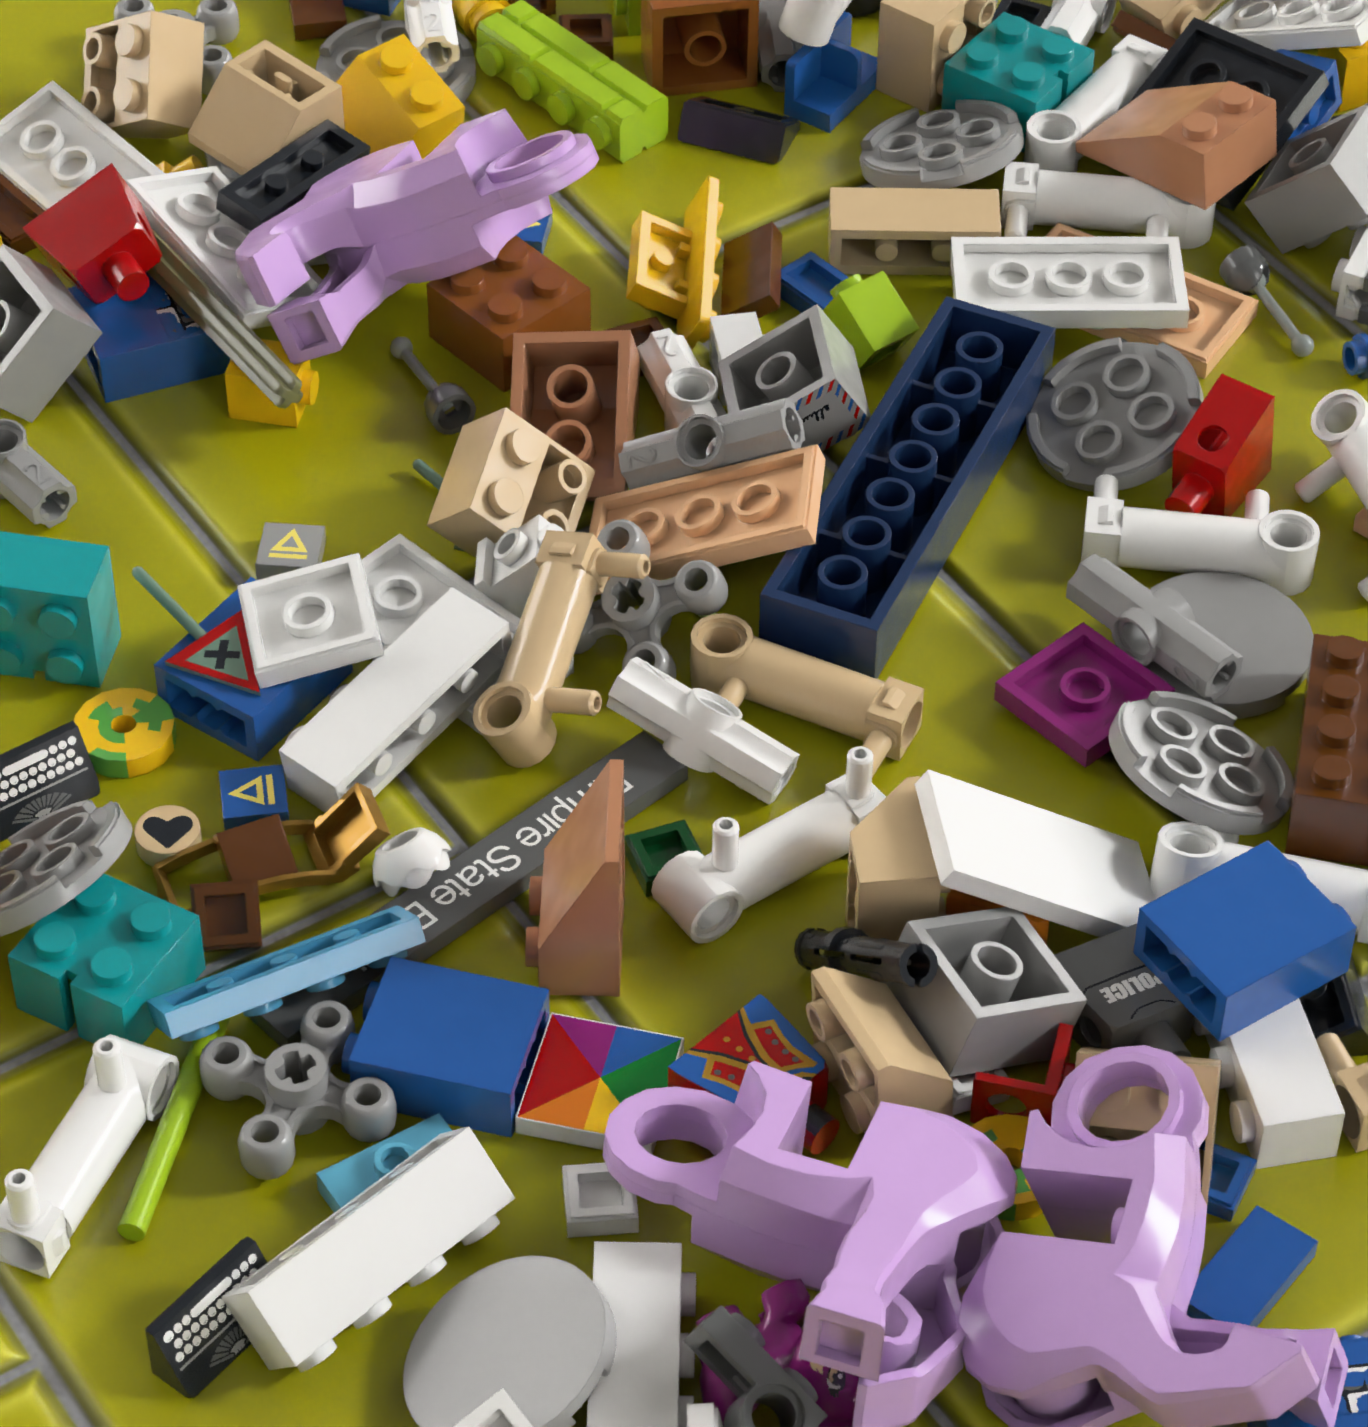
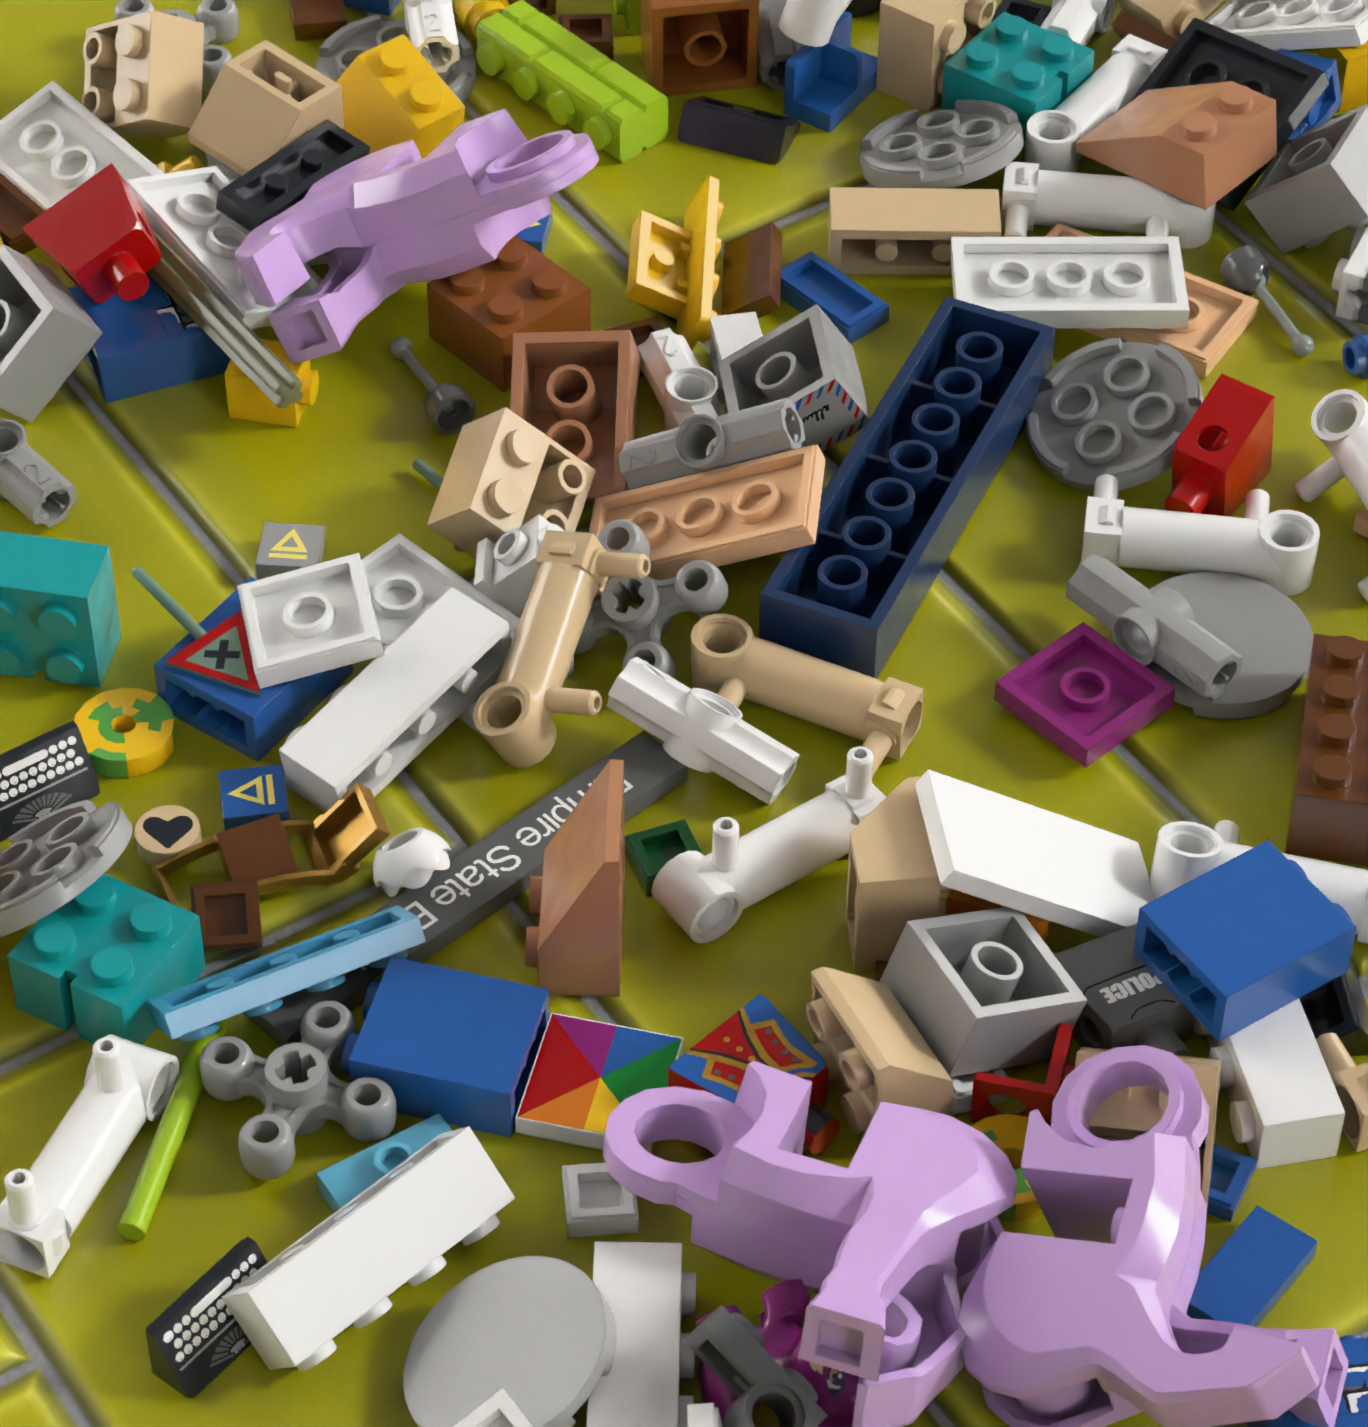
(871, 317): lime brick -> none
(888, 956): black pin -> none
(1201, 764): light grey tile -> none

